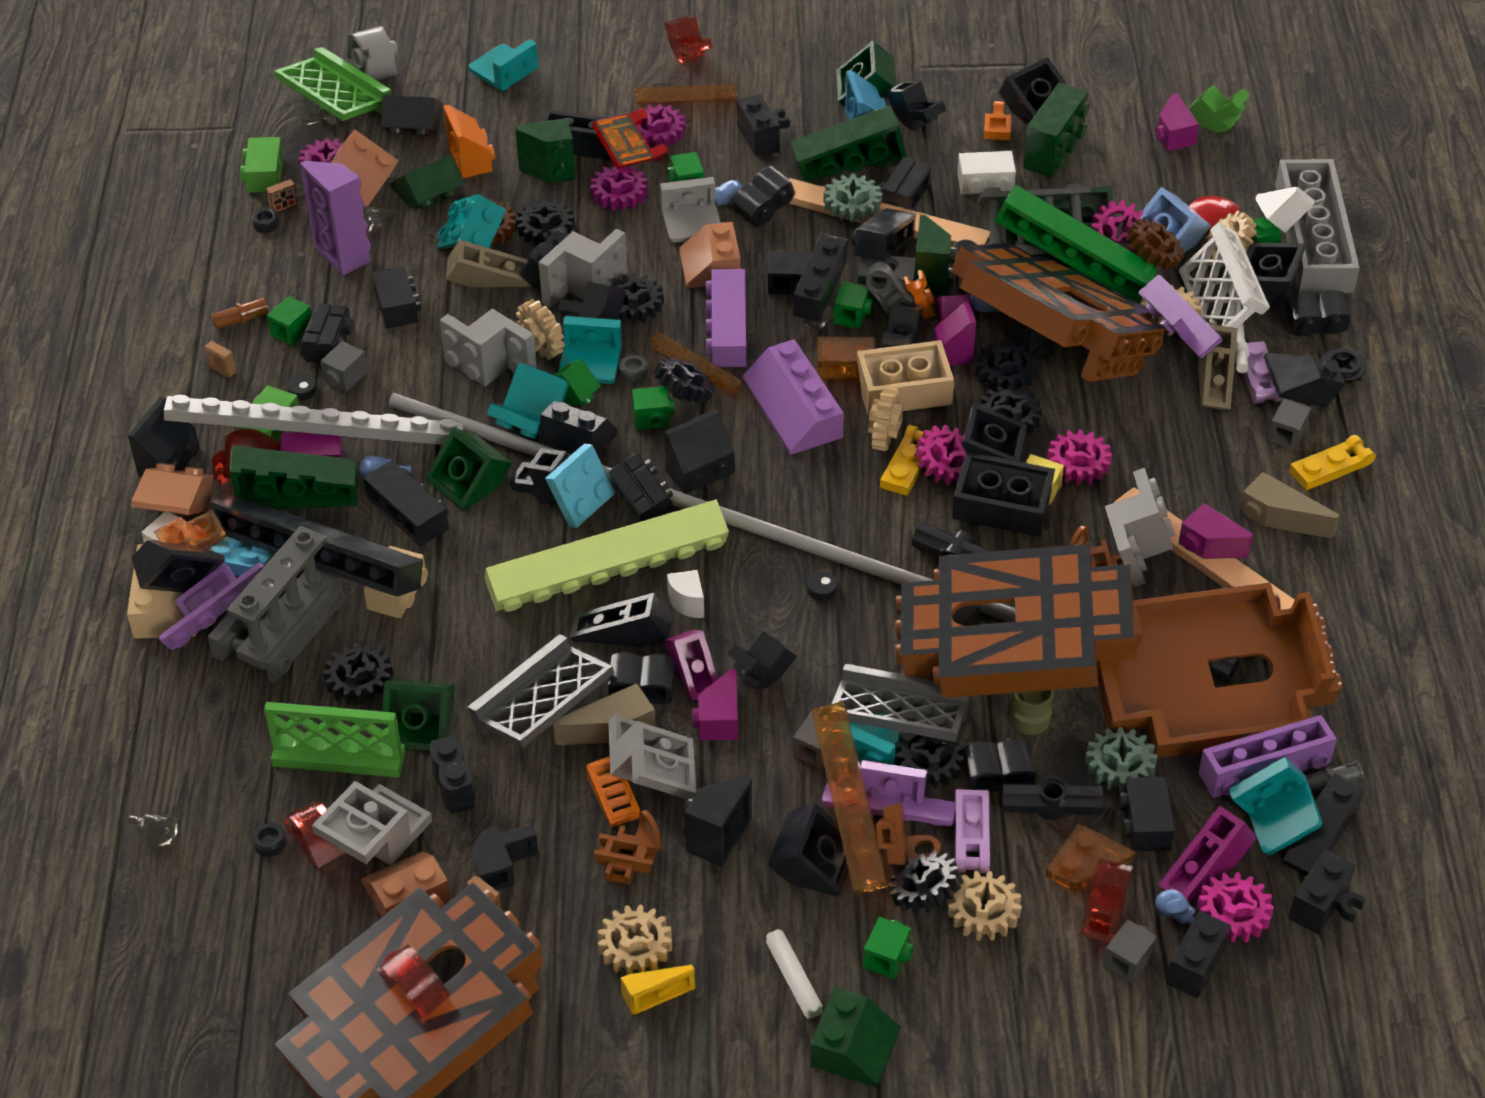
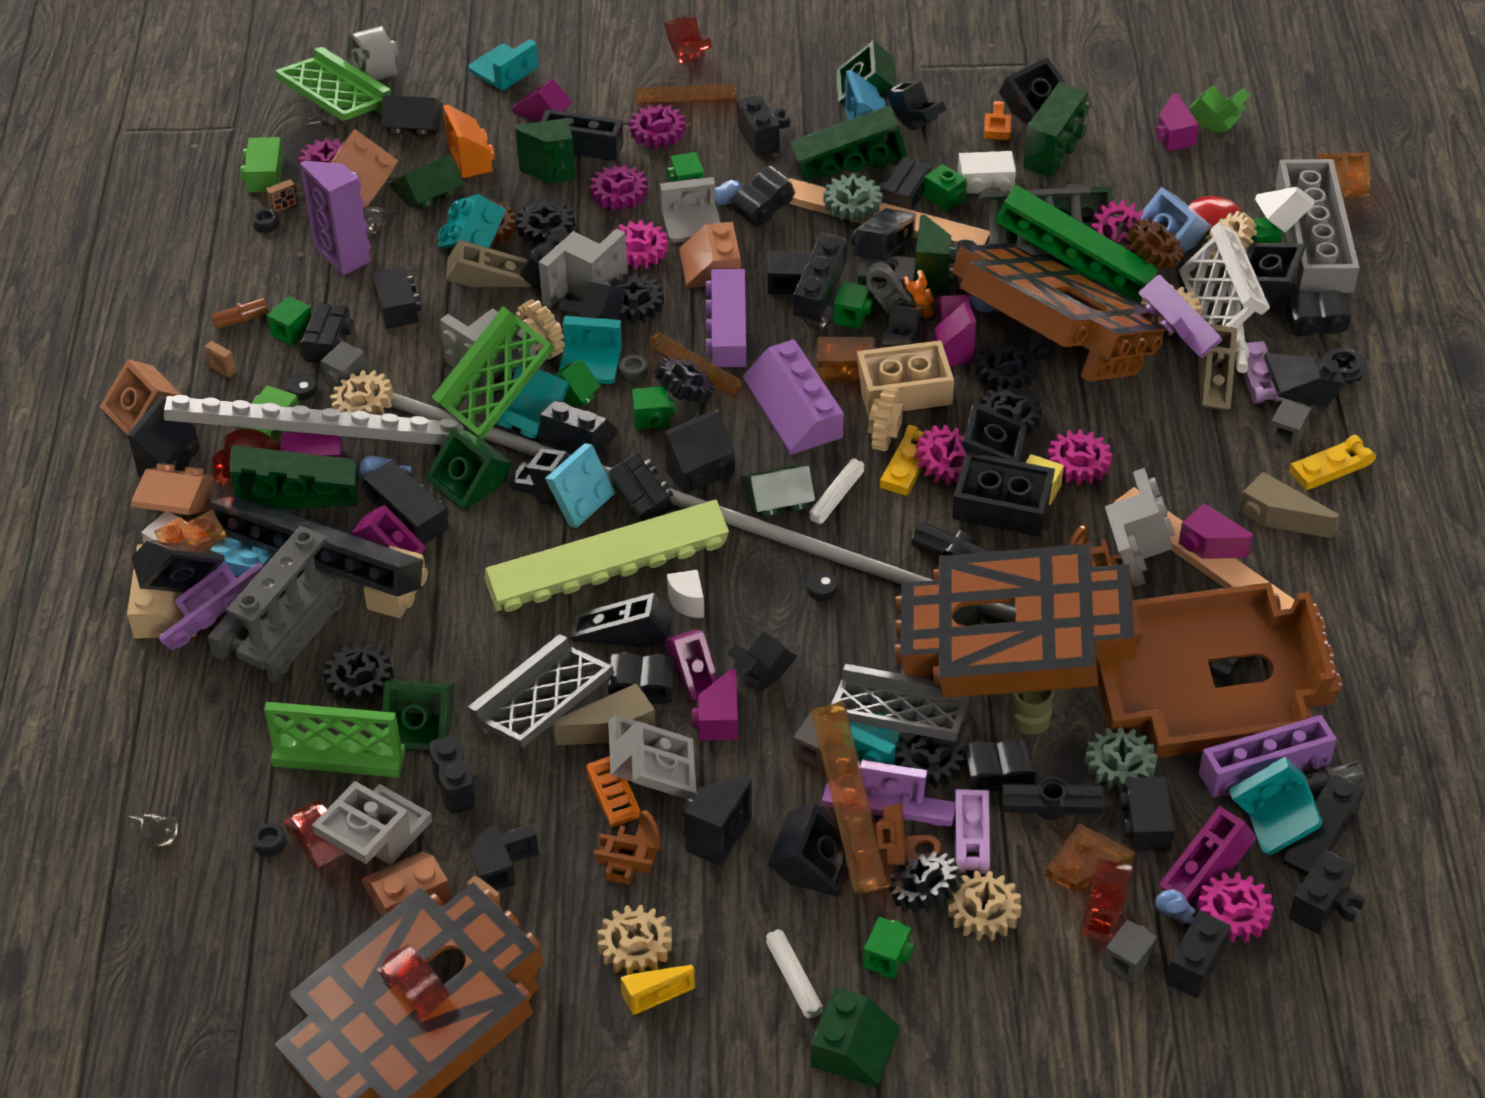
(134, 394): none -> nougat slope
(363, 393): none -> tan gear
(387, 530): none -> magenta slope
(480, 362): none -> bright green fence
(545, 97): none -> magenta slope
(625, 141): flag -> none
(644, 243): none -> dark pink gear
(778, 489): none -> slope
(836, 491): none -> white axle
(945, 187): none -> green brick
(1352, 171): none -> clear orange wing

